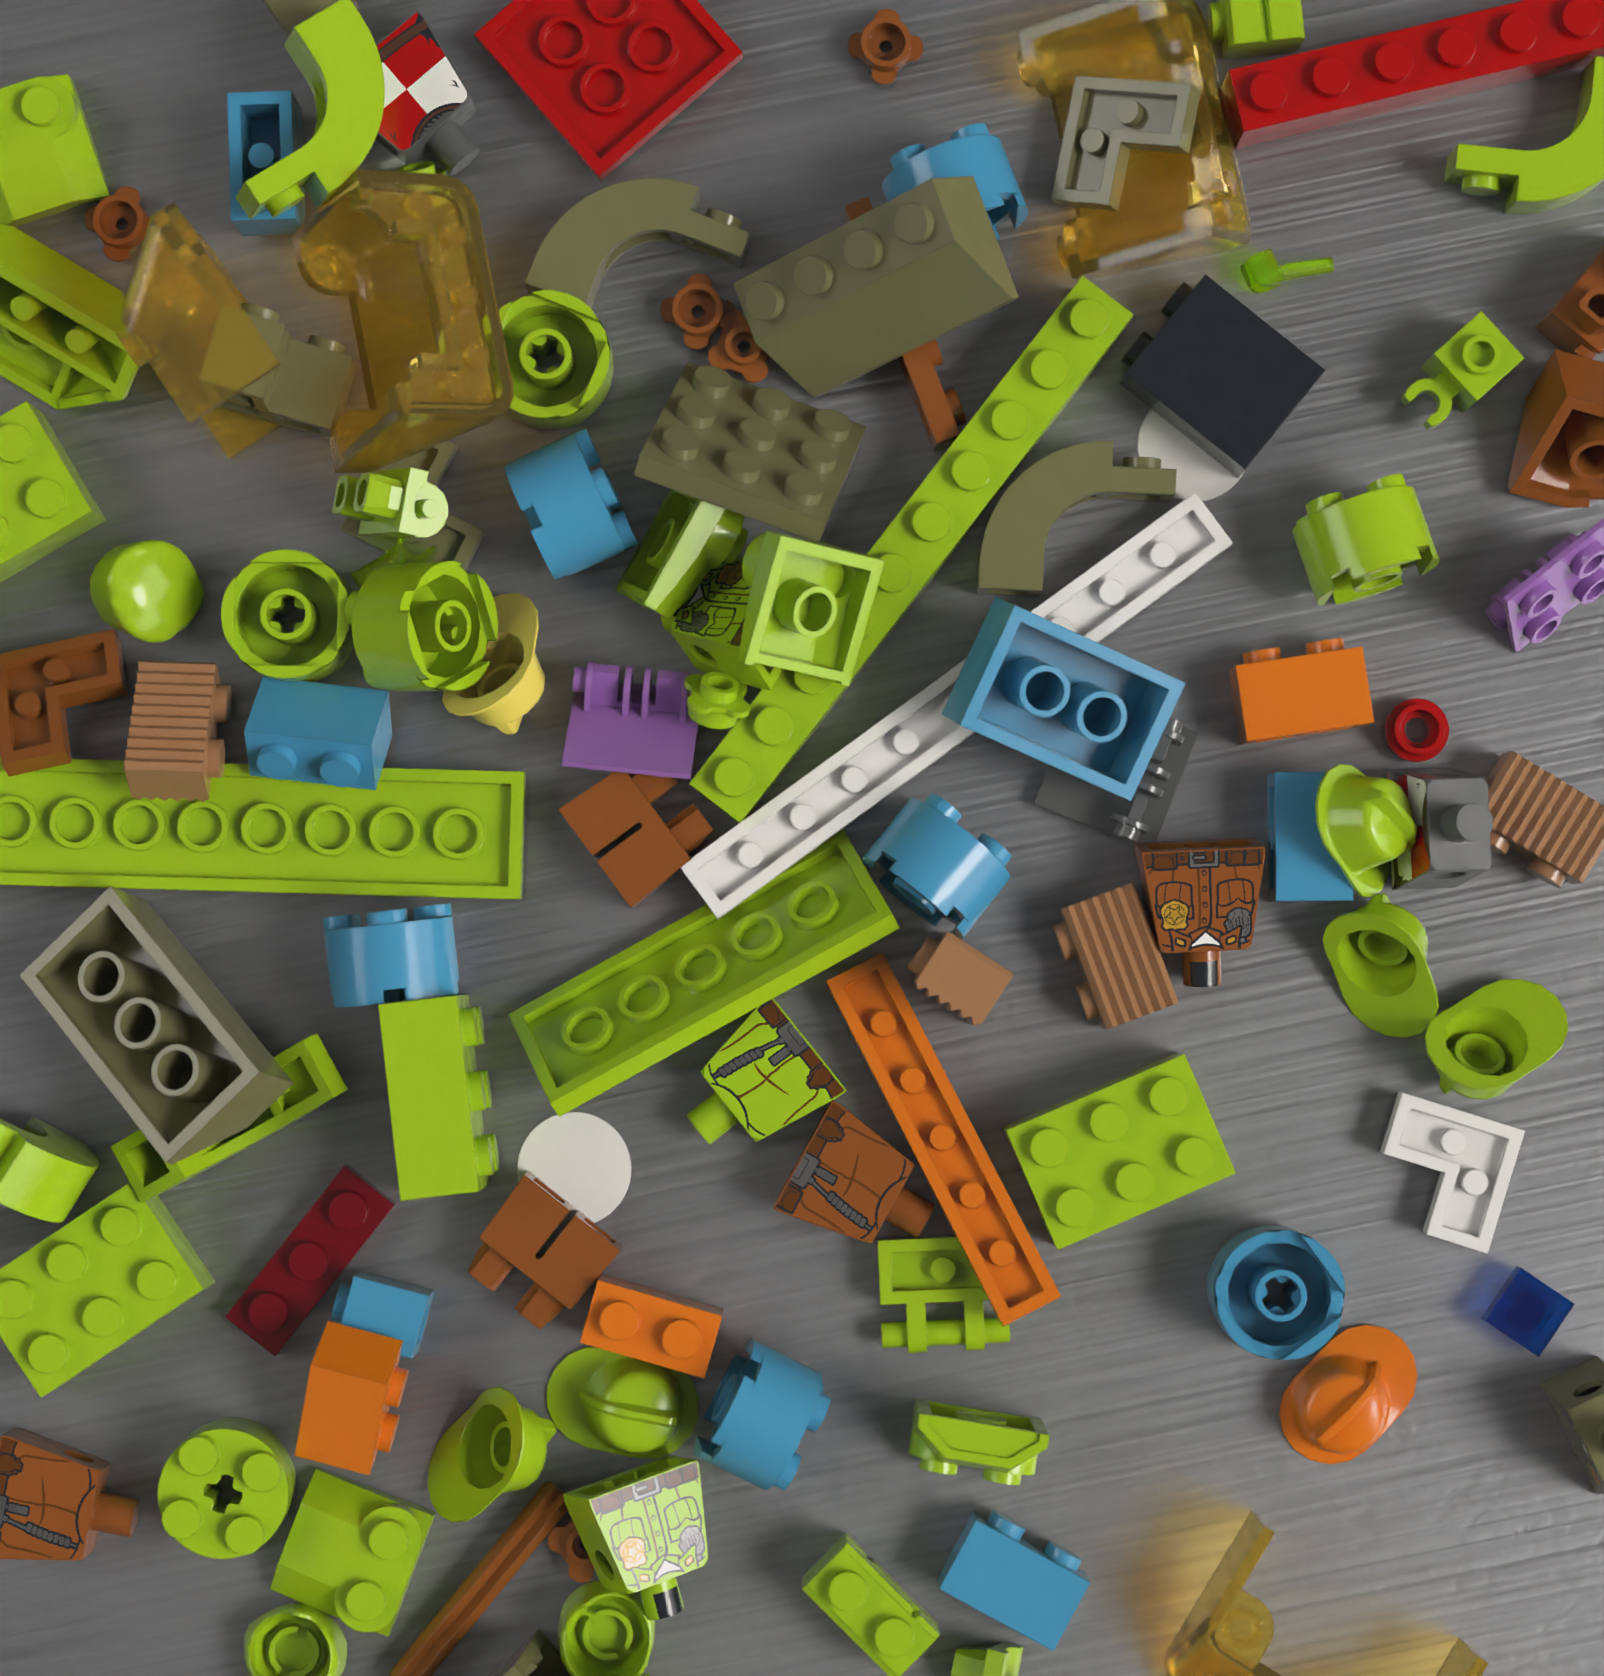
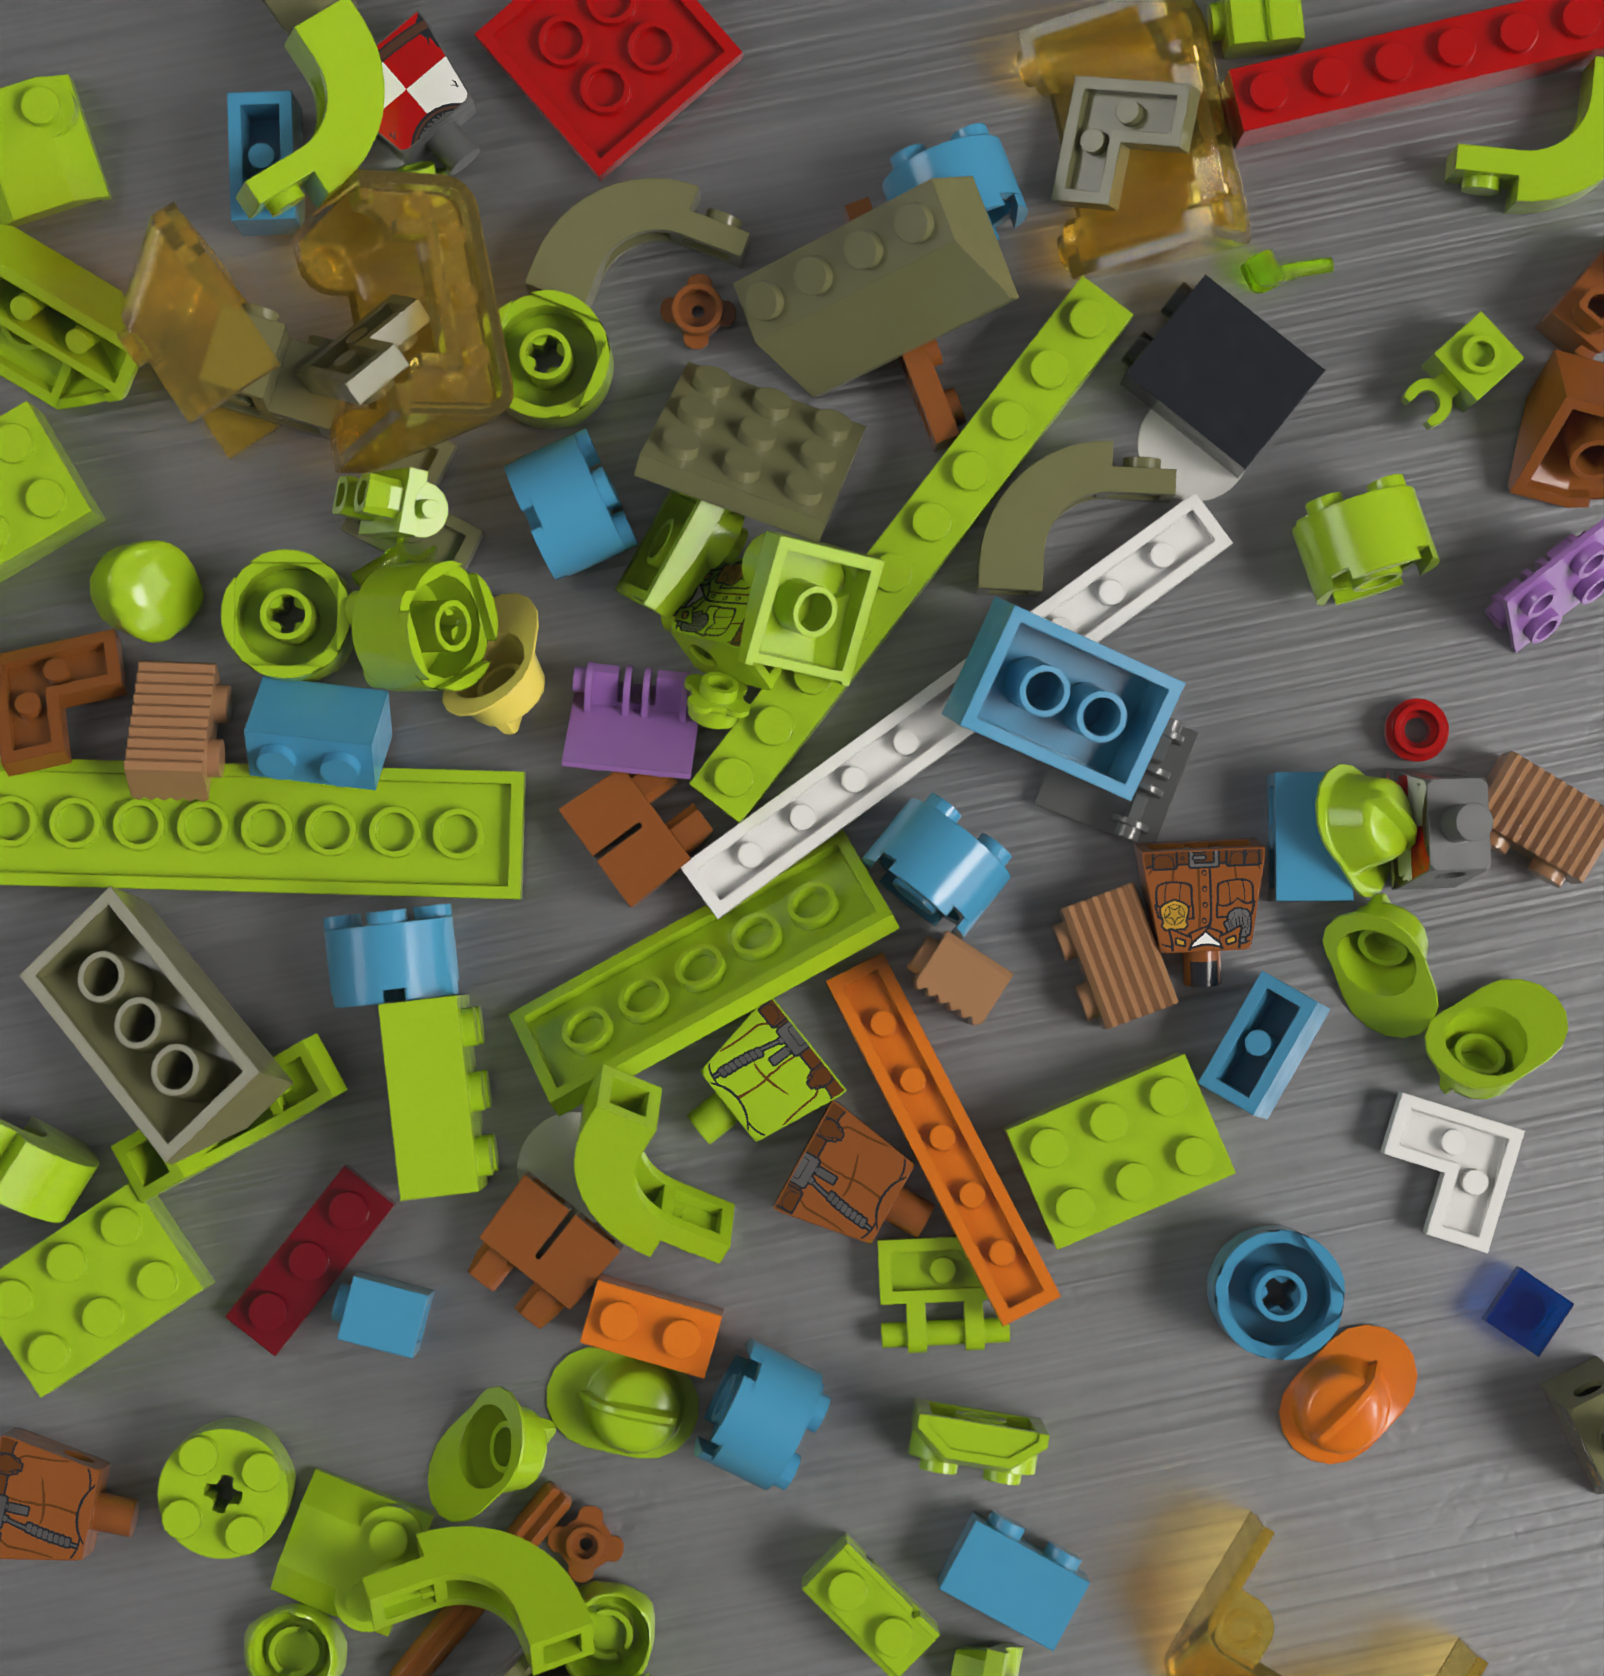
(104, 217): dark orange plate -> none
(350, 1398): orange brick -> none
(368, 355): none -> olive plate
(492, 1573): none -> lime arch
(626, 1189): none -> lime arch
(644, 1530): lime torso -> none
(726, 353): dark orange plate -> none
(885, 28): dark orange plate -> none
(1264, 1045): none -> dark azure brick
(1300, 693): orange brick -> none

